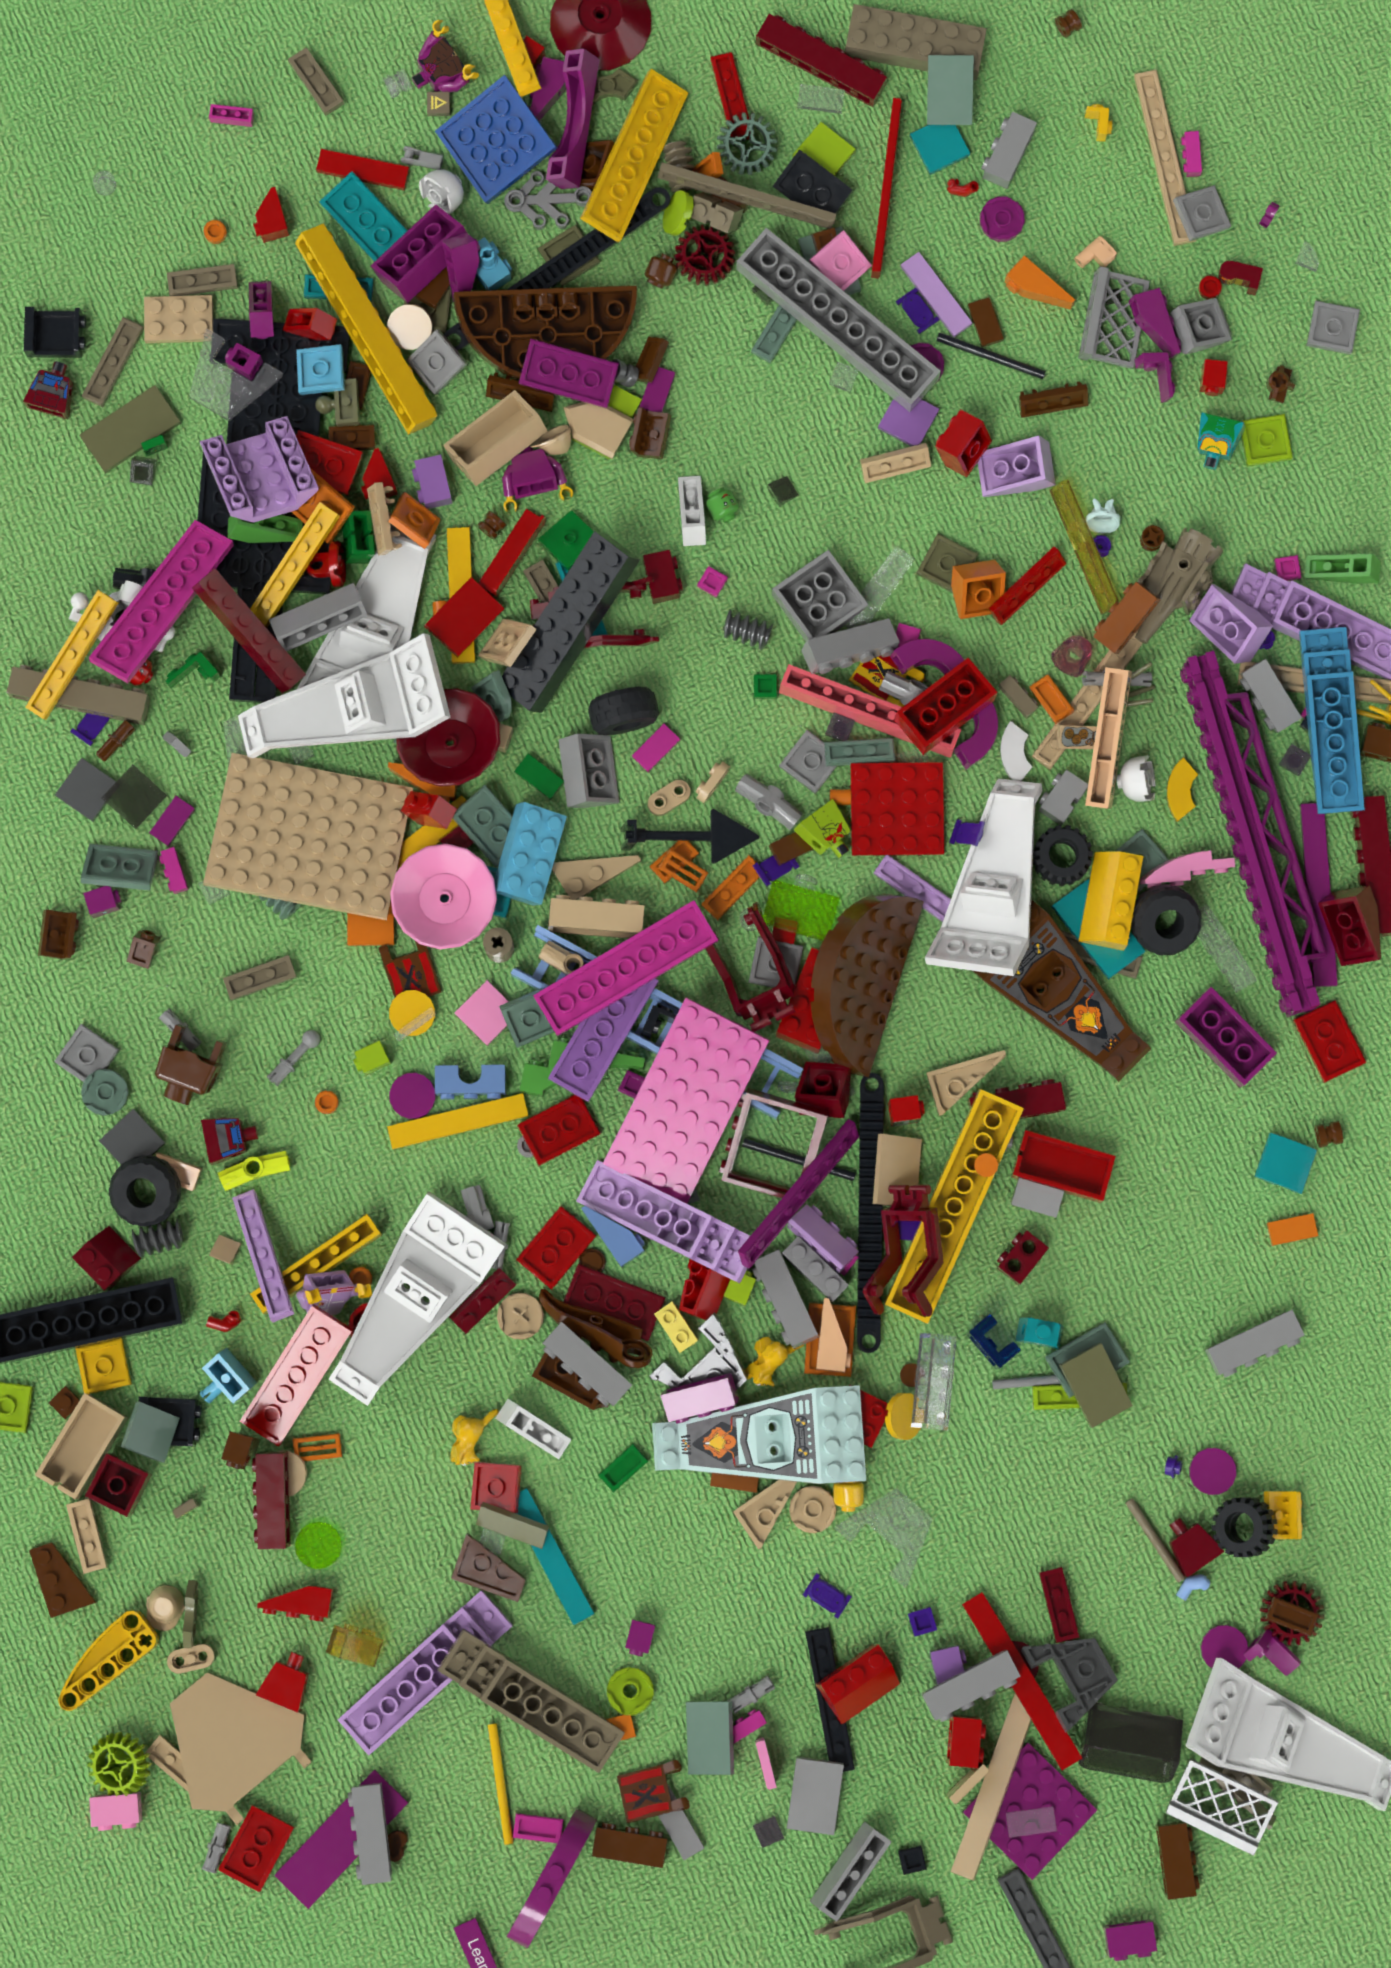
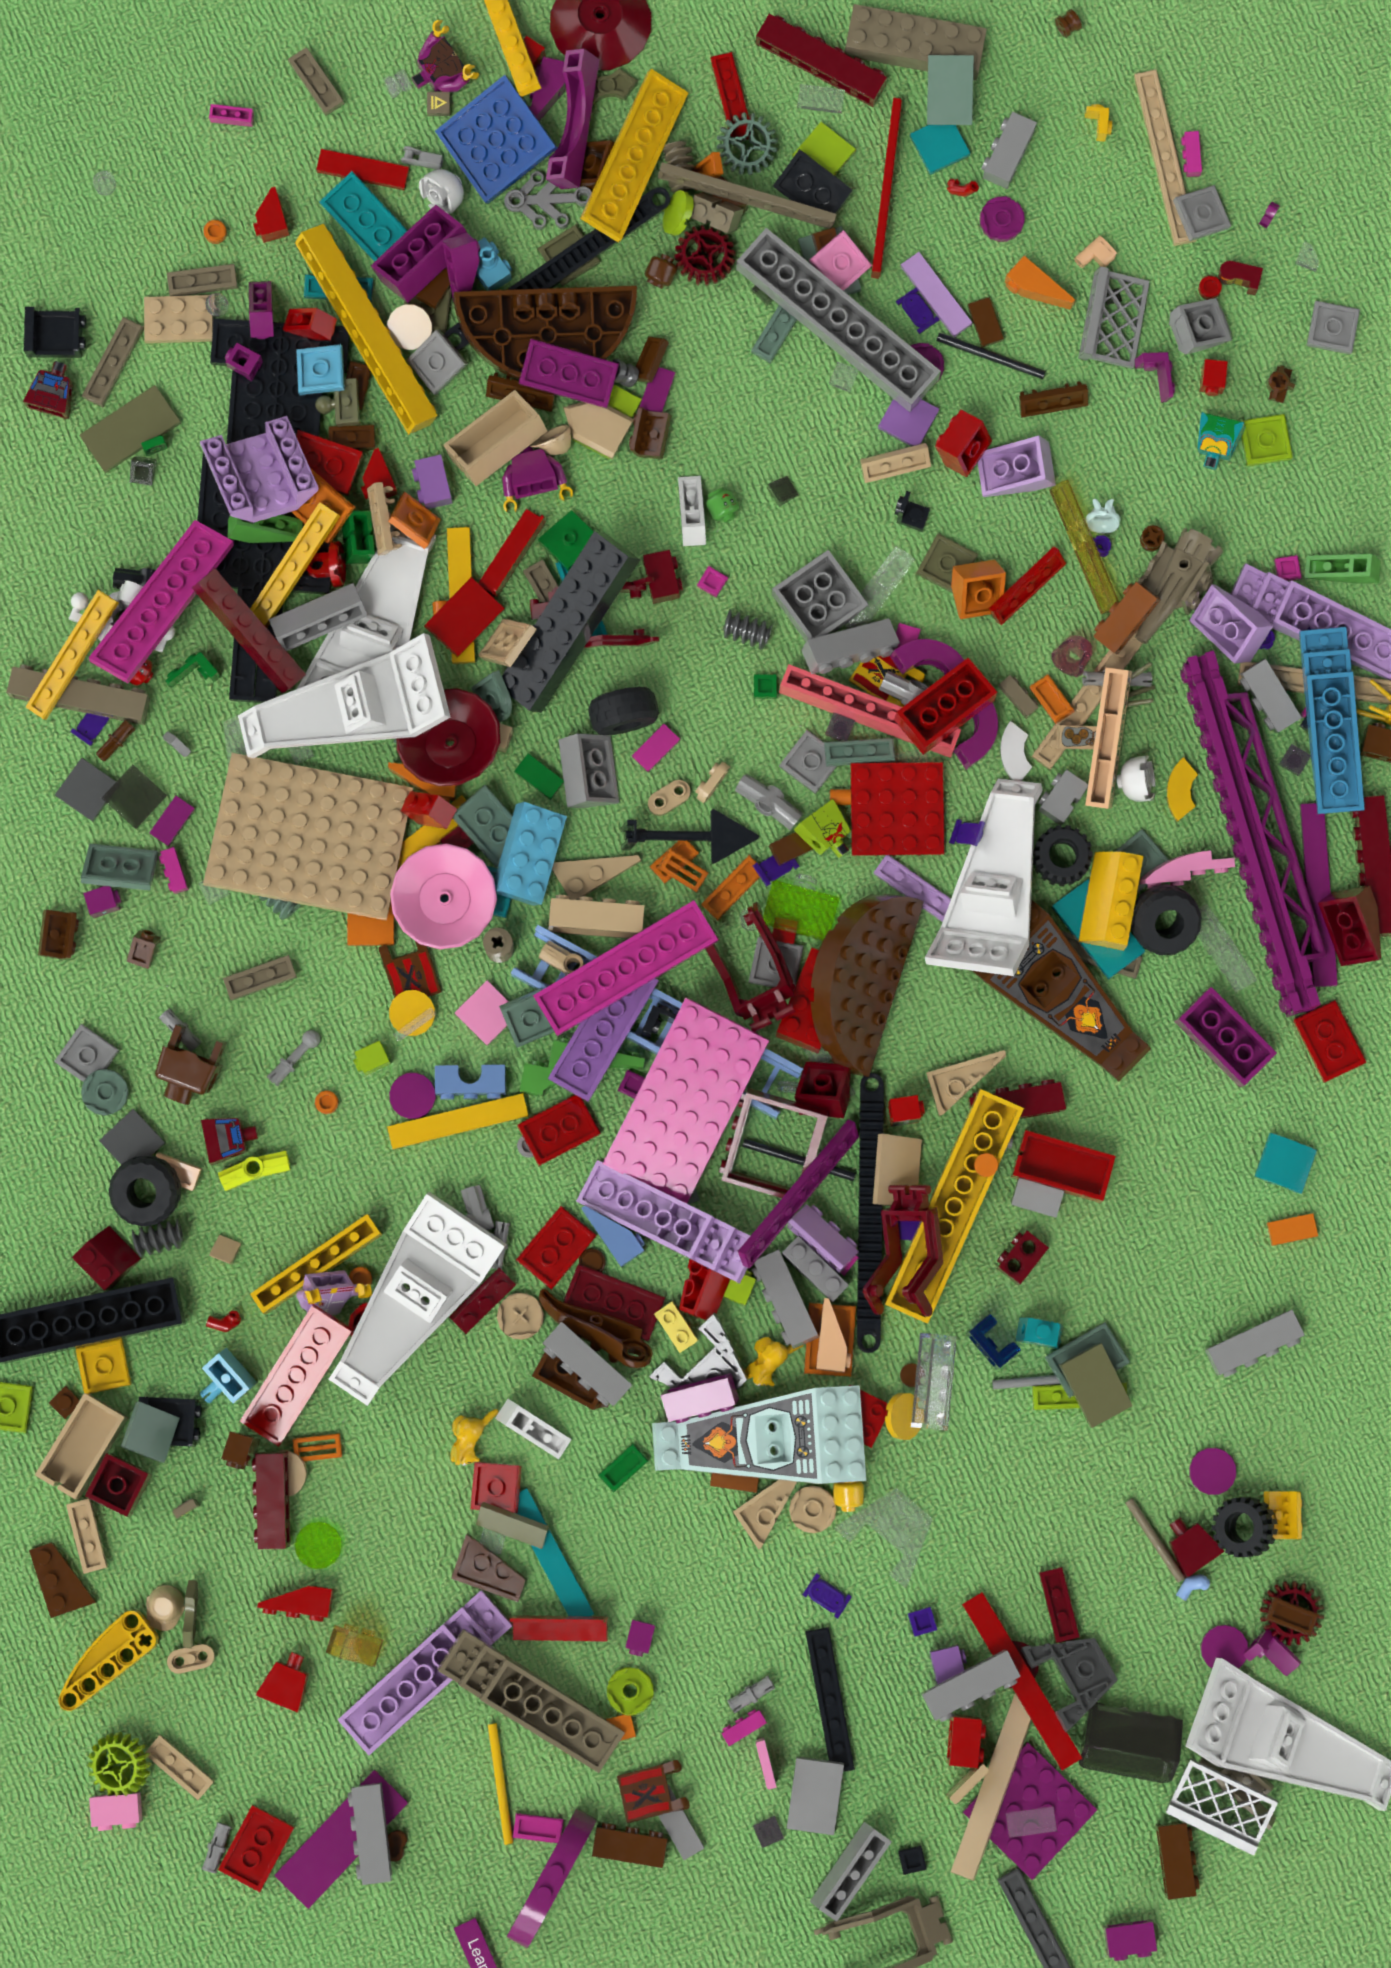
(216, 304): none -> clear tile
(222, 388): clear wing -> none
(231, 1742): tan flag -> none
(263, 1255): lavender tile -> none
(491, 525): reddish brown wheel -> none
(560, 1628): none -> red panel
(710, 1738): sand green tile -> none
(858, 1683): red slope -> none
(911, 514): none -> black bracket
(1153, 318): magenta slope -> none
(1173, 1466): dark purple plate -> none
(1328, 1134): reddish brown wheel -> none

